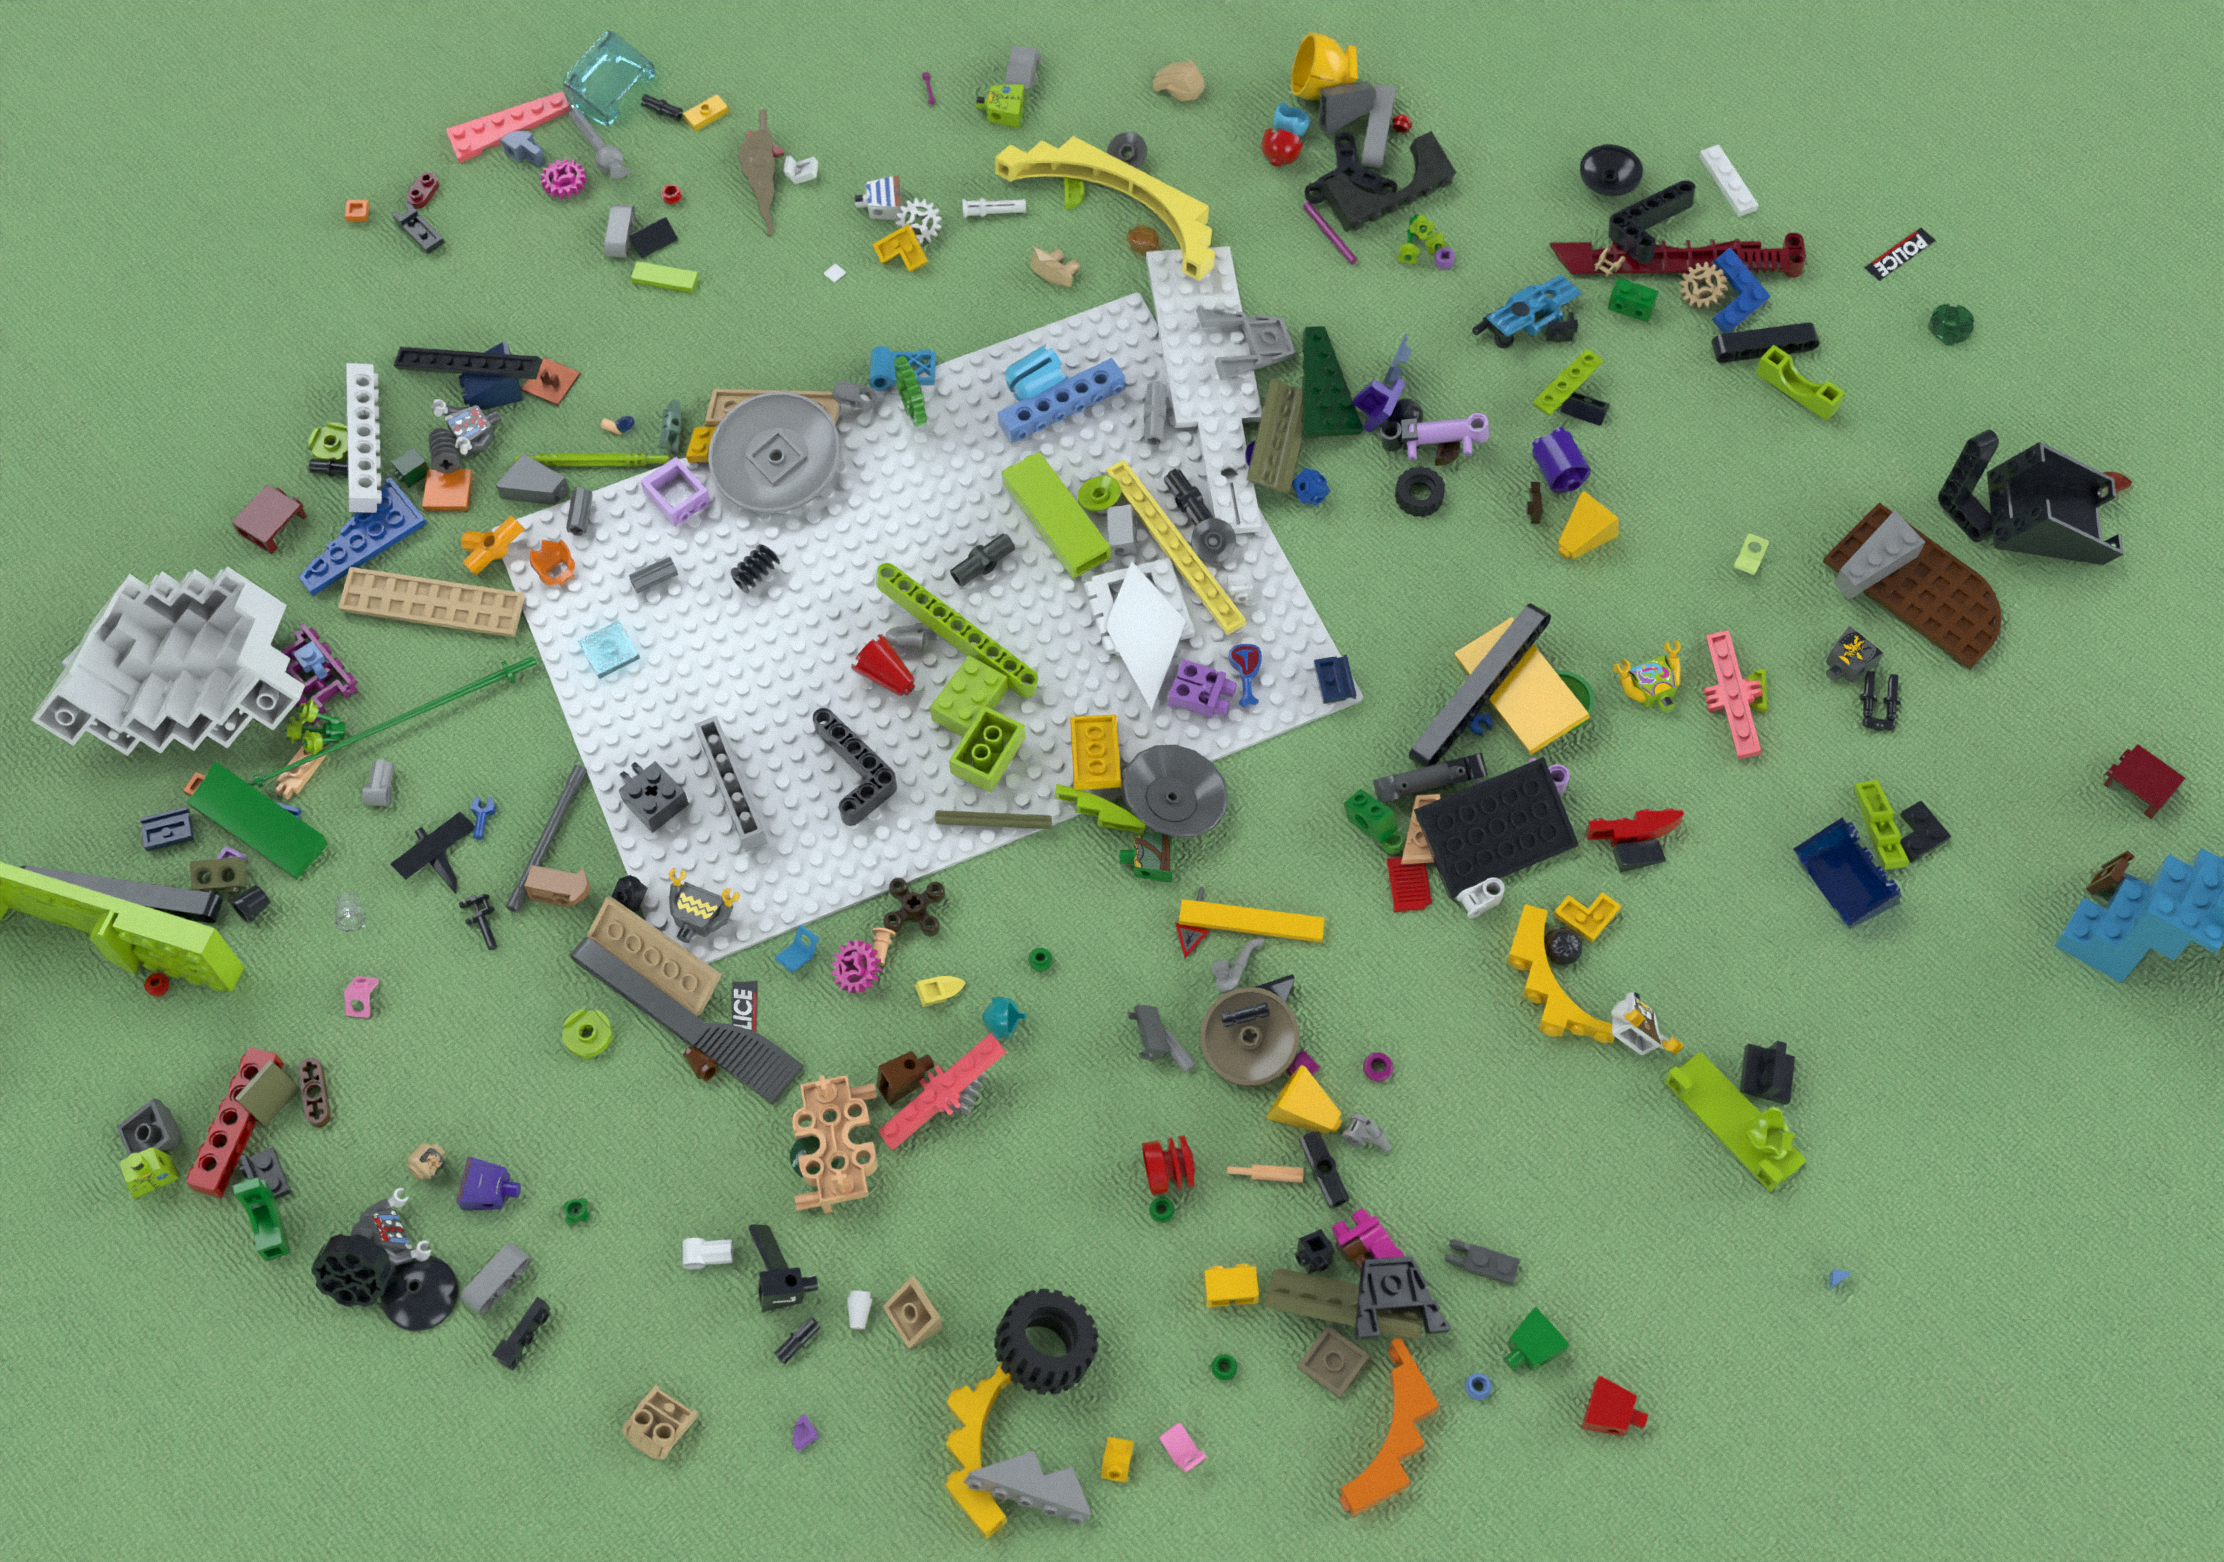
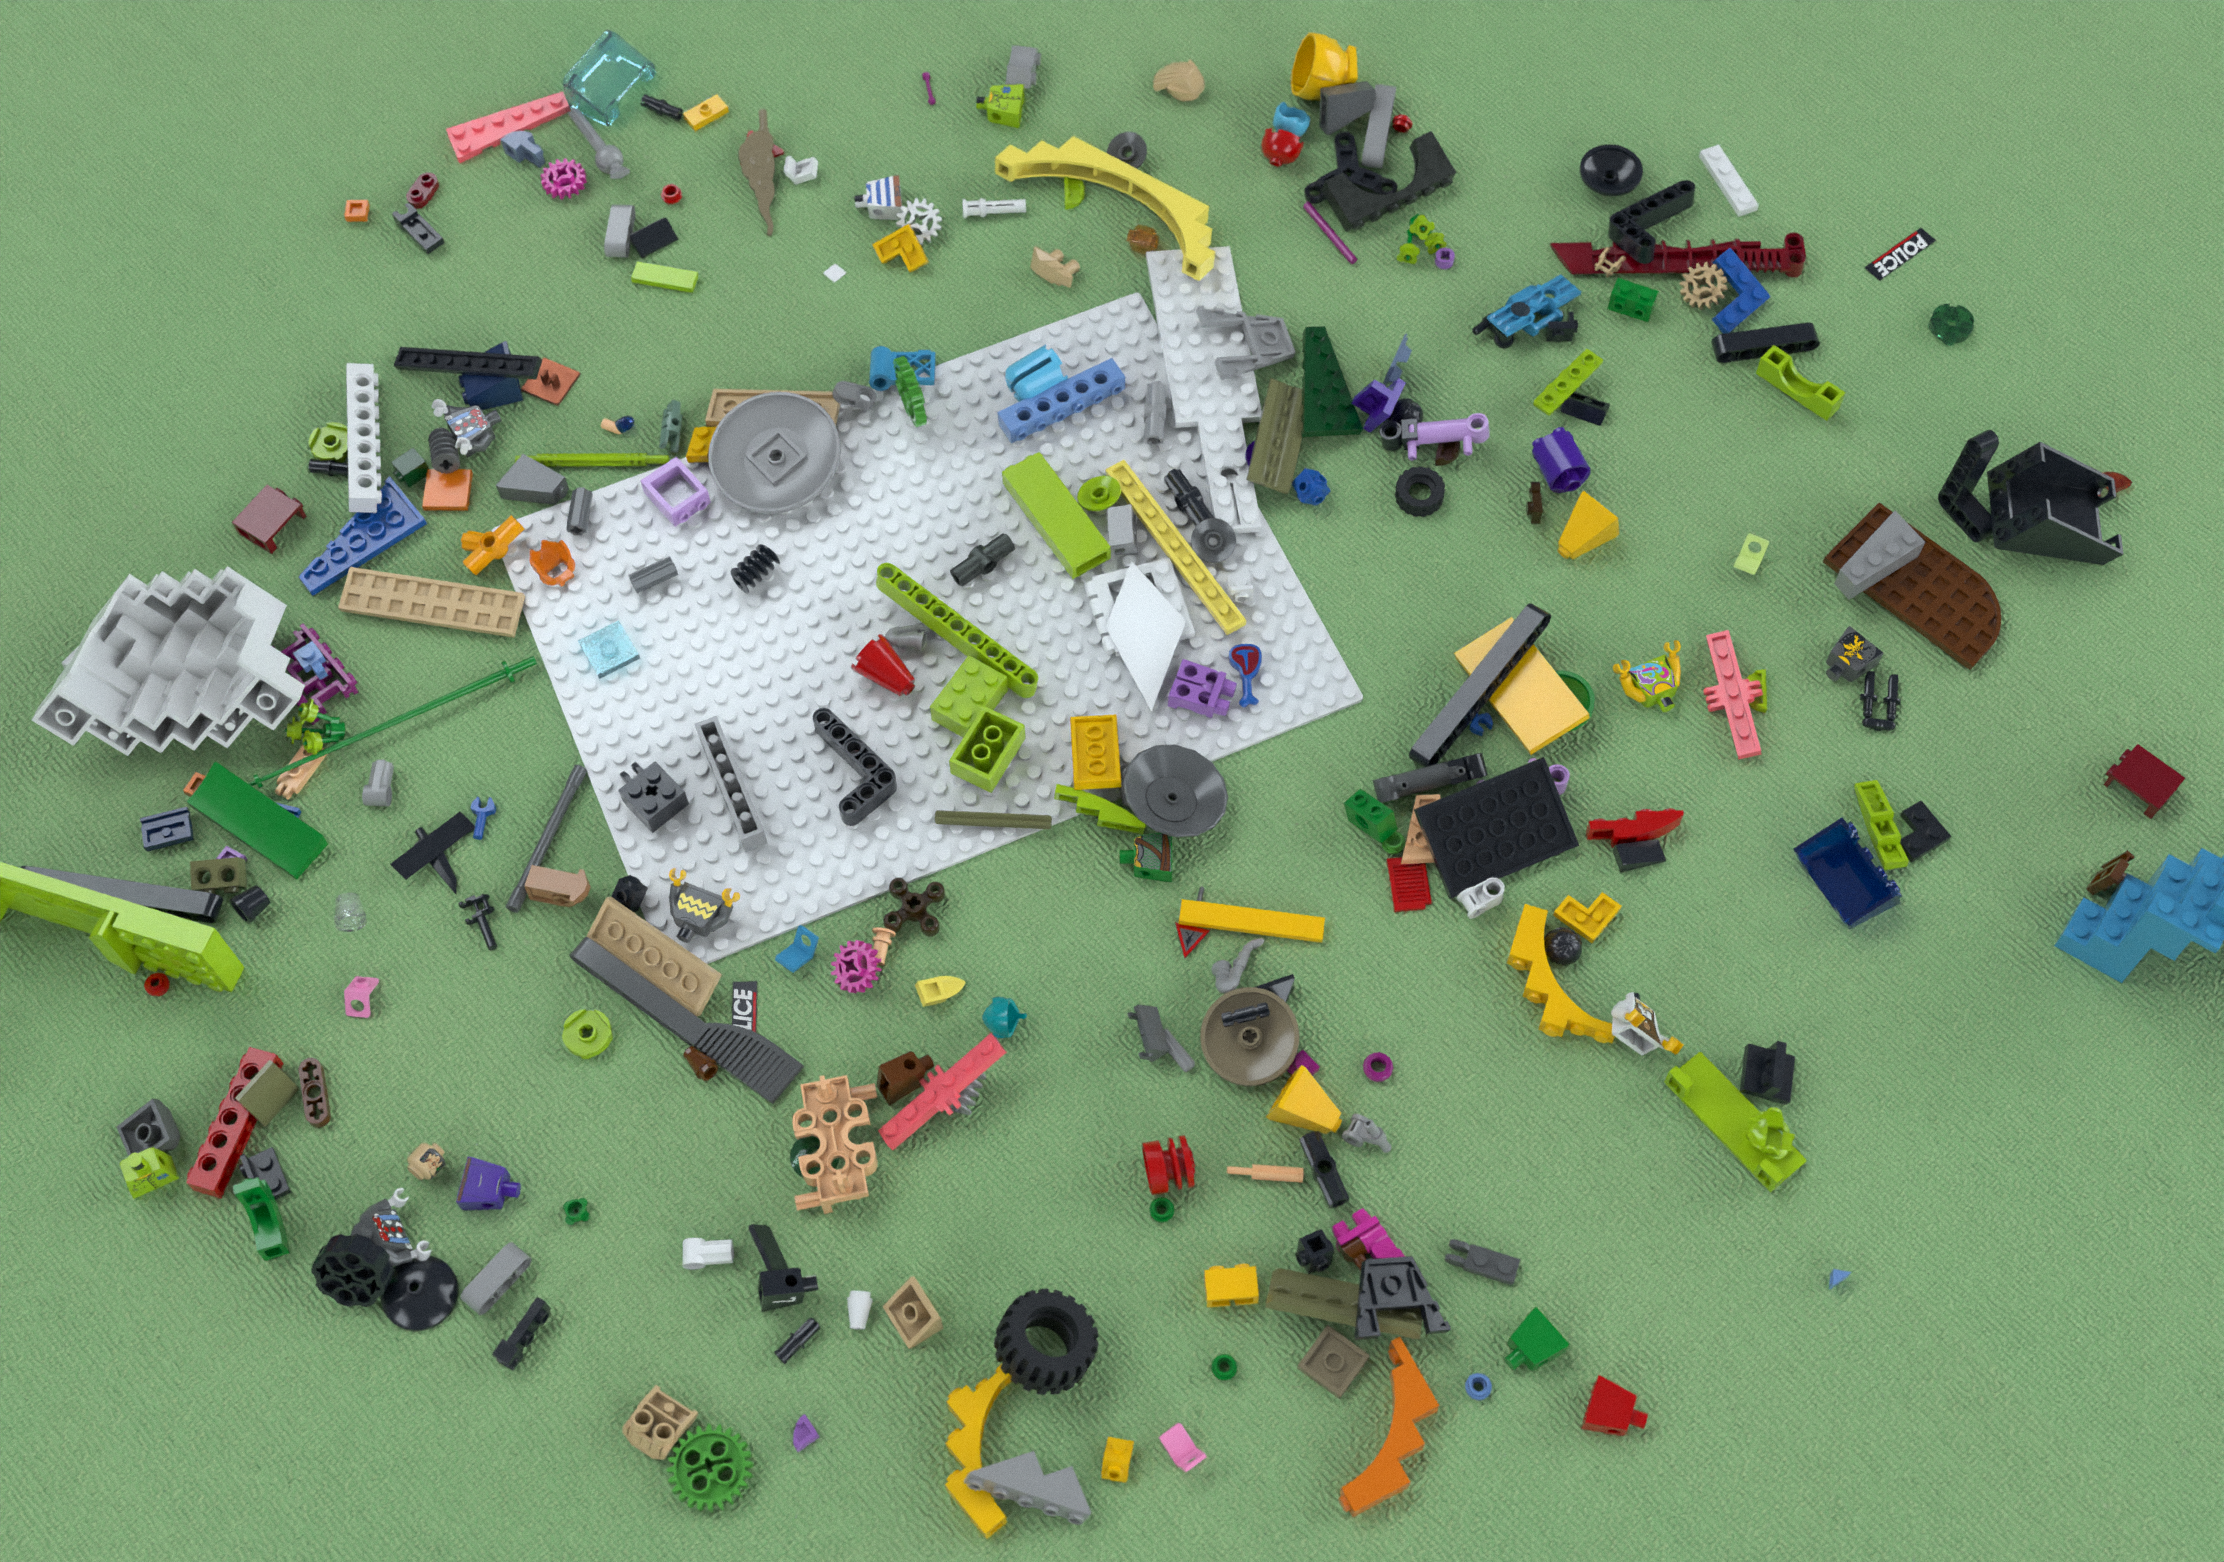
(716, 1490): none -> bright green gear
(1040, 965): green plate -> none
(1334, 679): dark blue plate -> none

